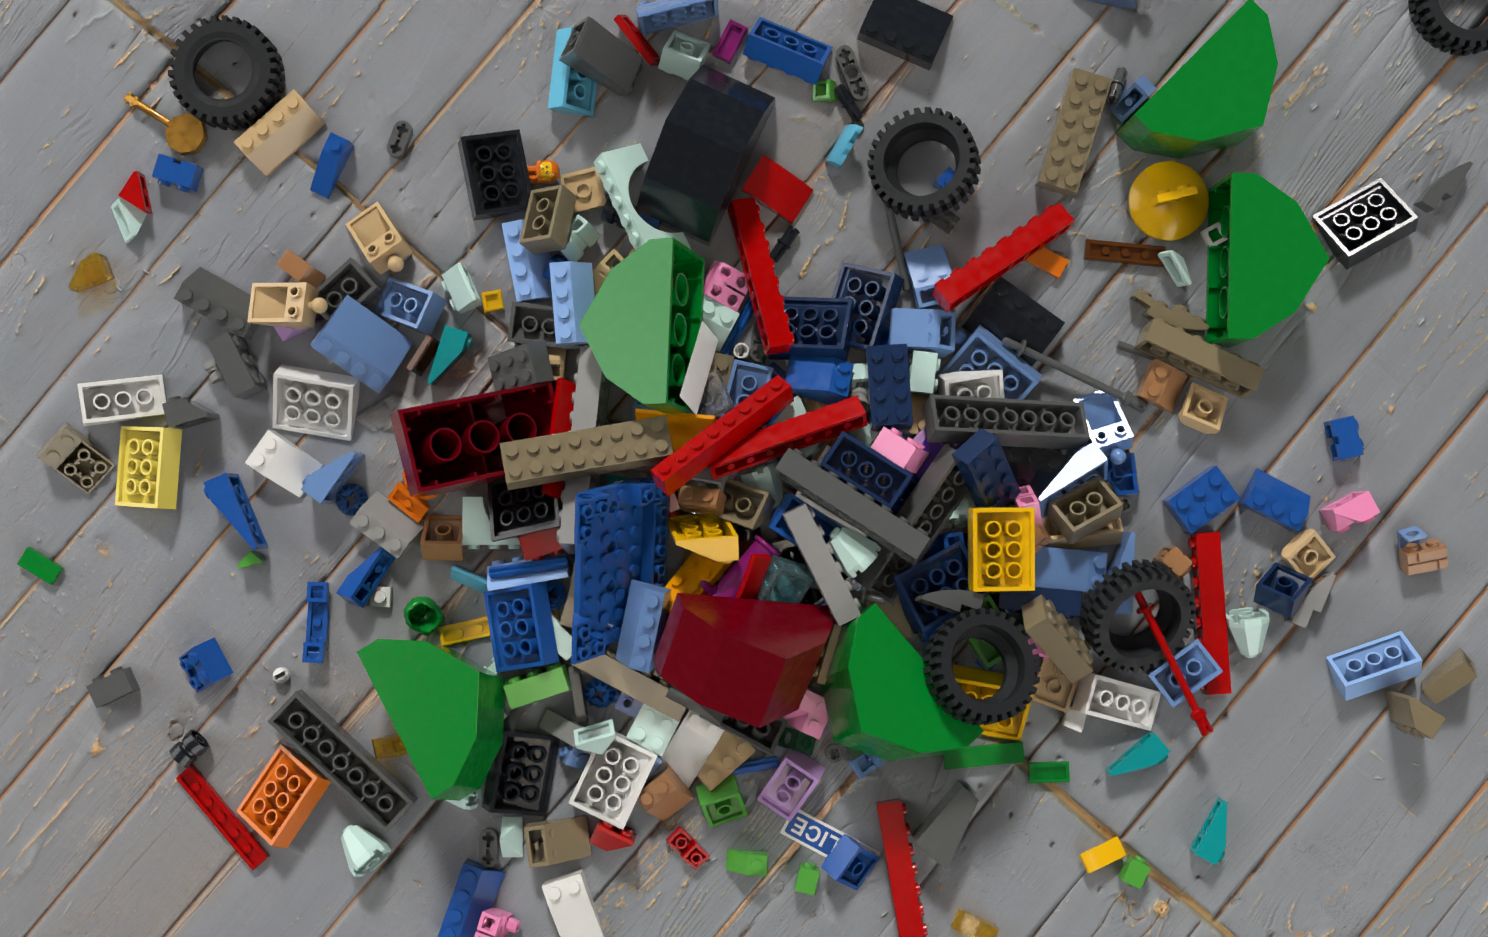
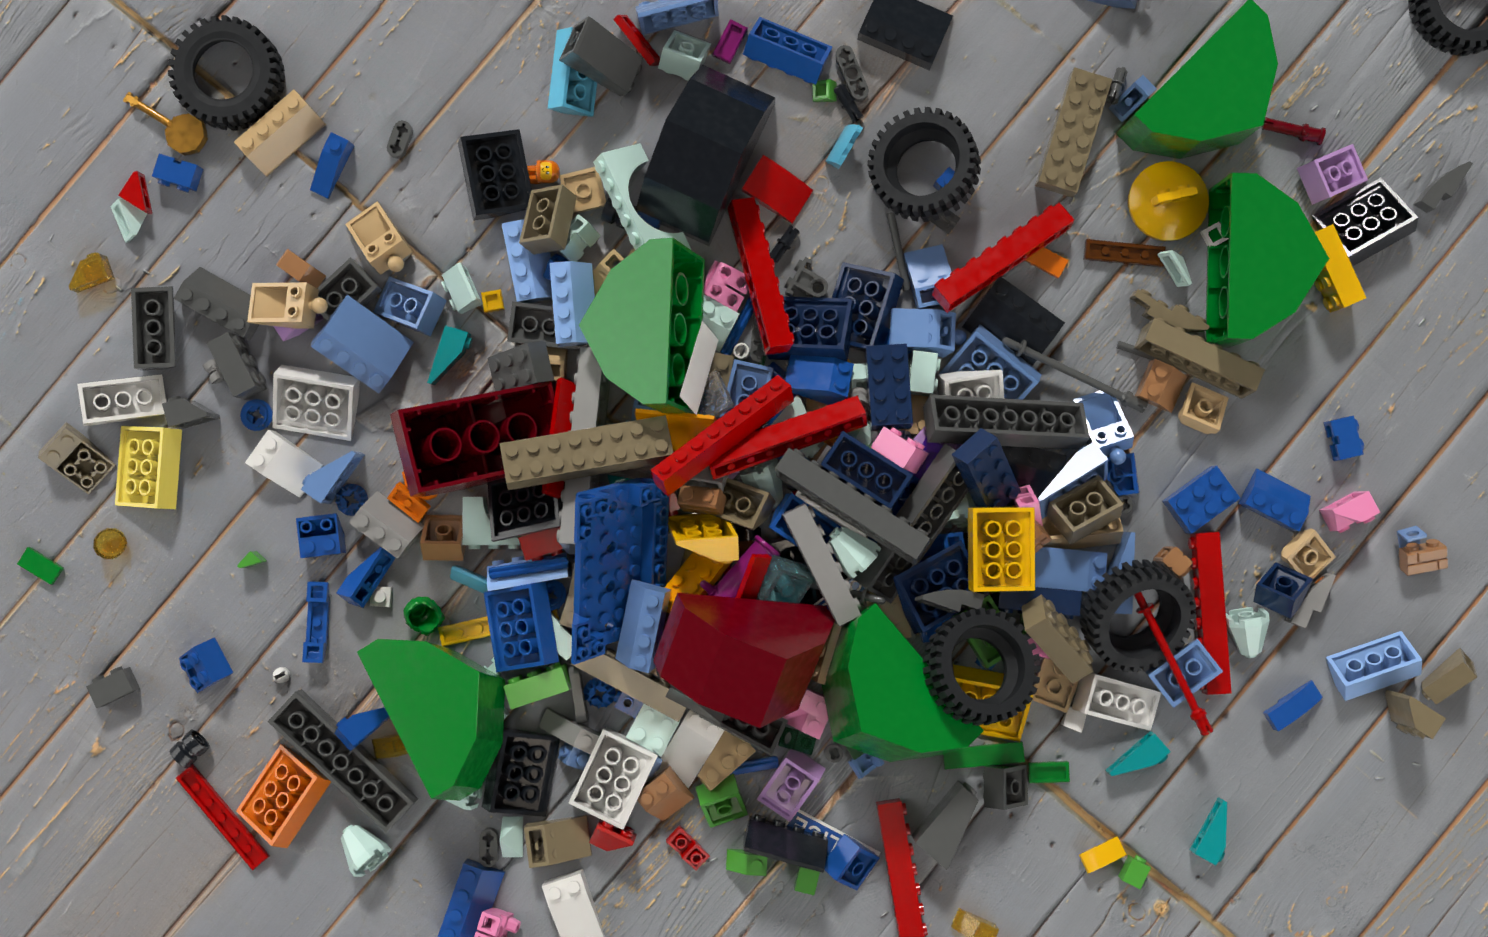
(110, 543): none -> clear yellow hair
(153, 328): none -> dark grey slope
(232, 501): blue slope -> none
(249, 420): none -> blue gear
(320, 535): none -> blue slope
(360, 726): none -> blue slope
(423, 355): reddish brown tile -> none
(595, 737): light aqua slope -> none
(785, 843): none -> black slope
(804, 280): none -> dark grey pin
(1005, 786): none -> dark grey slope
(1293, 706): none -> blue slope
(1303, 132): none -> dark red pin
(1332, 174): none -> lavender slope
(1337, 279): none -> yellow brick

